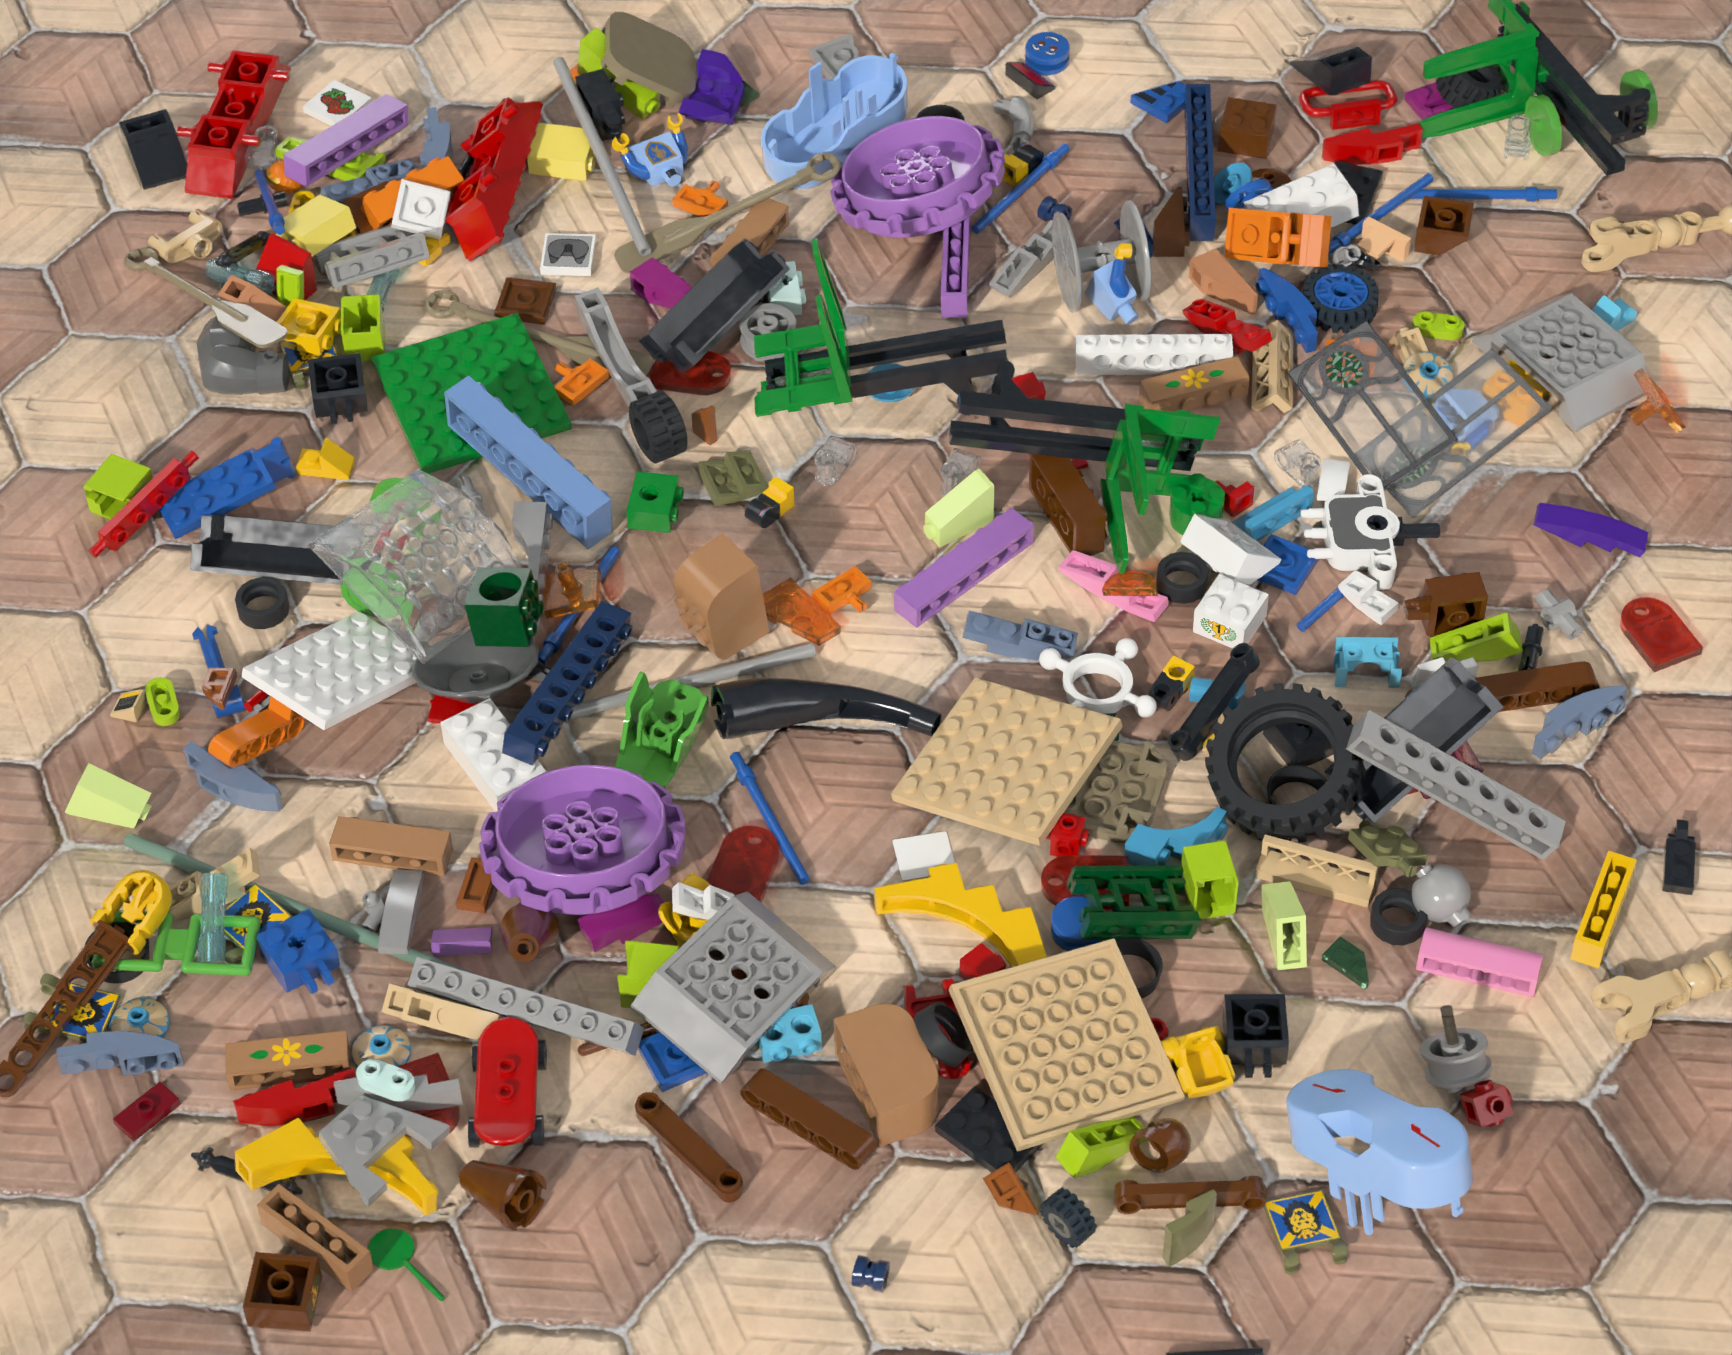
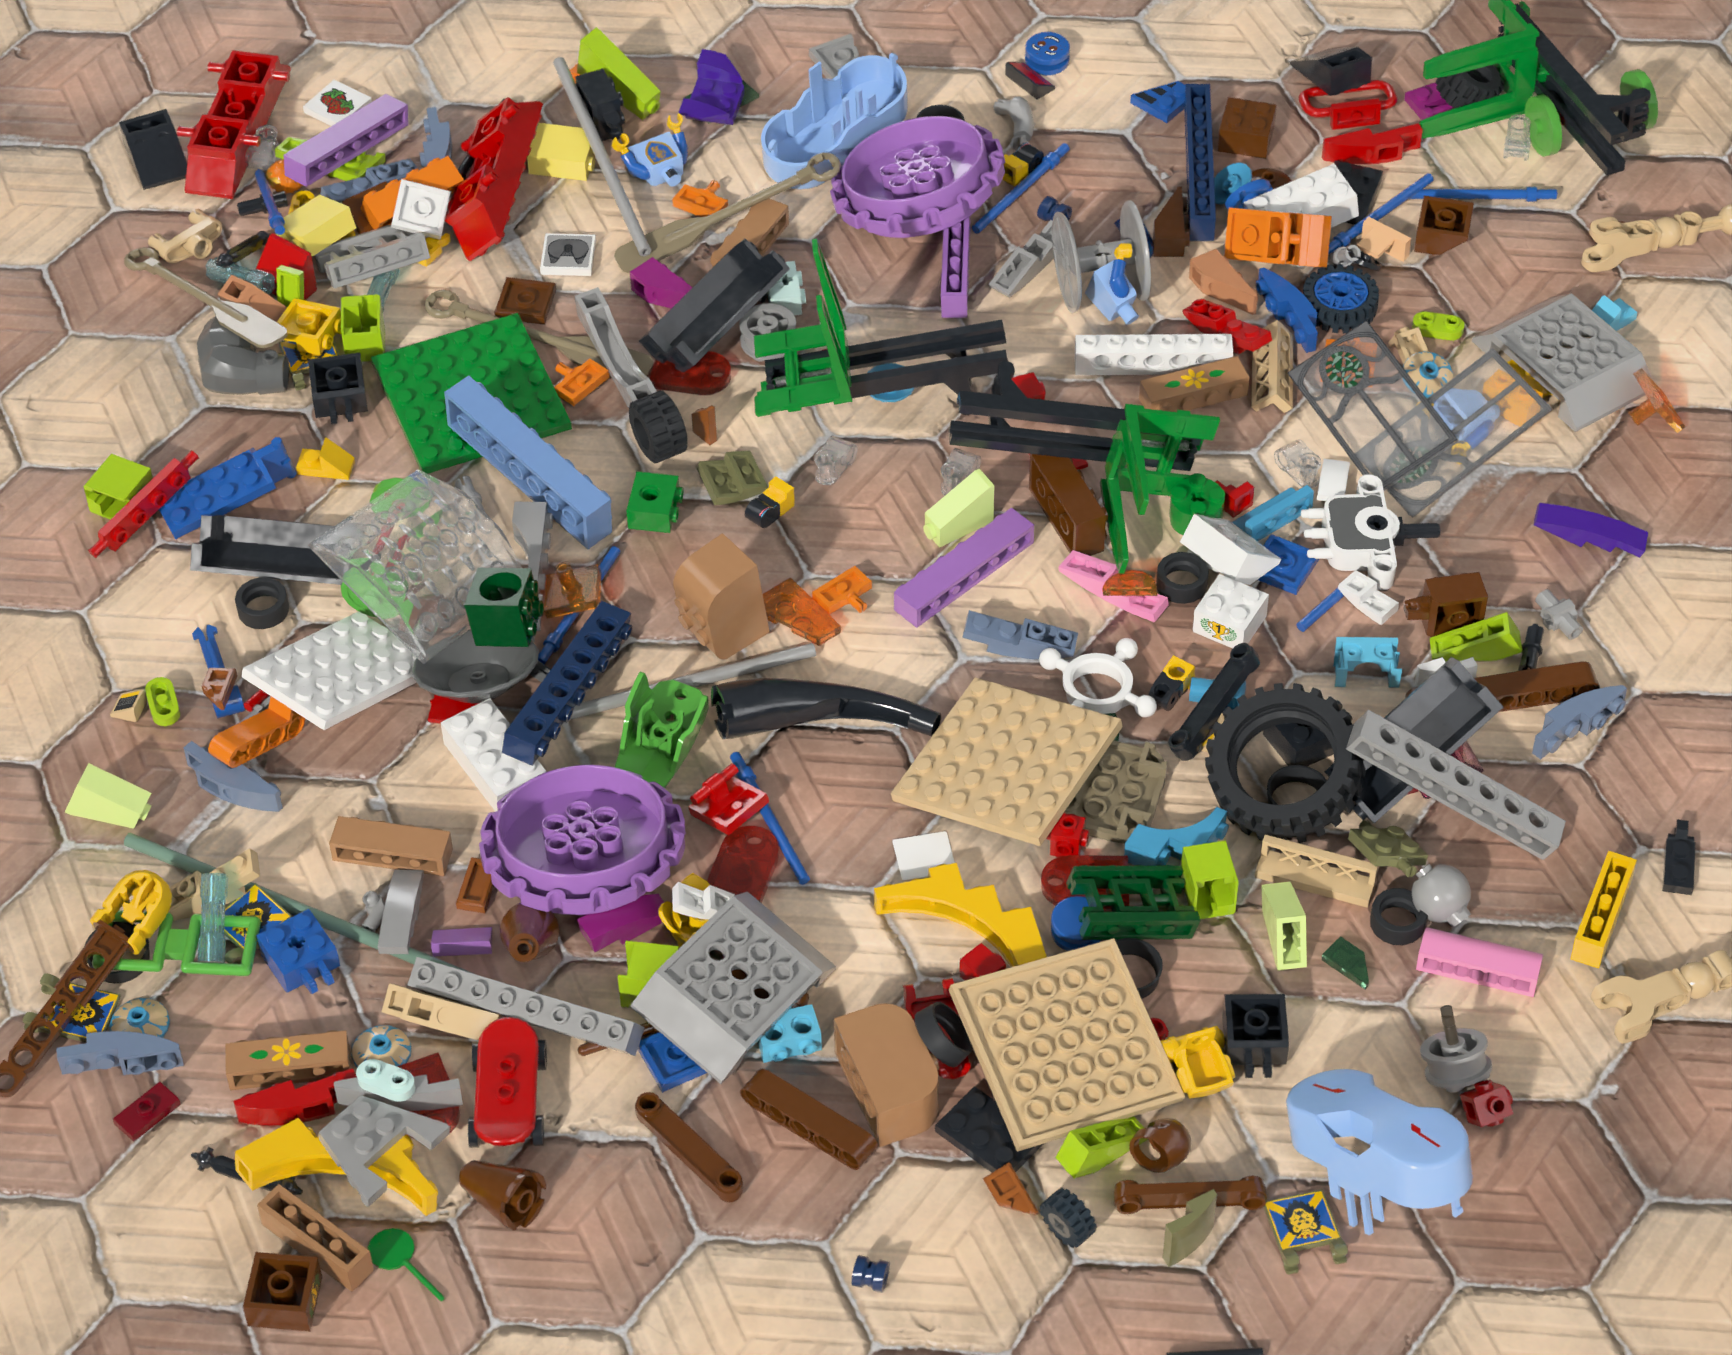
(649, 57): dark tan tile -> none
(726, 801): none -> red plate
(1659, 634): clear red tile -> none

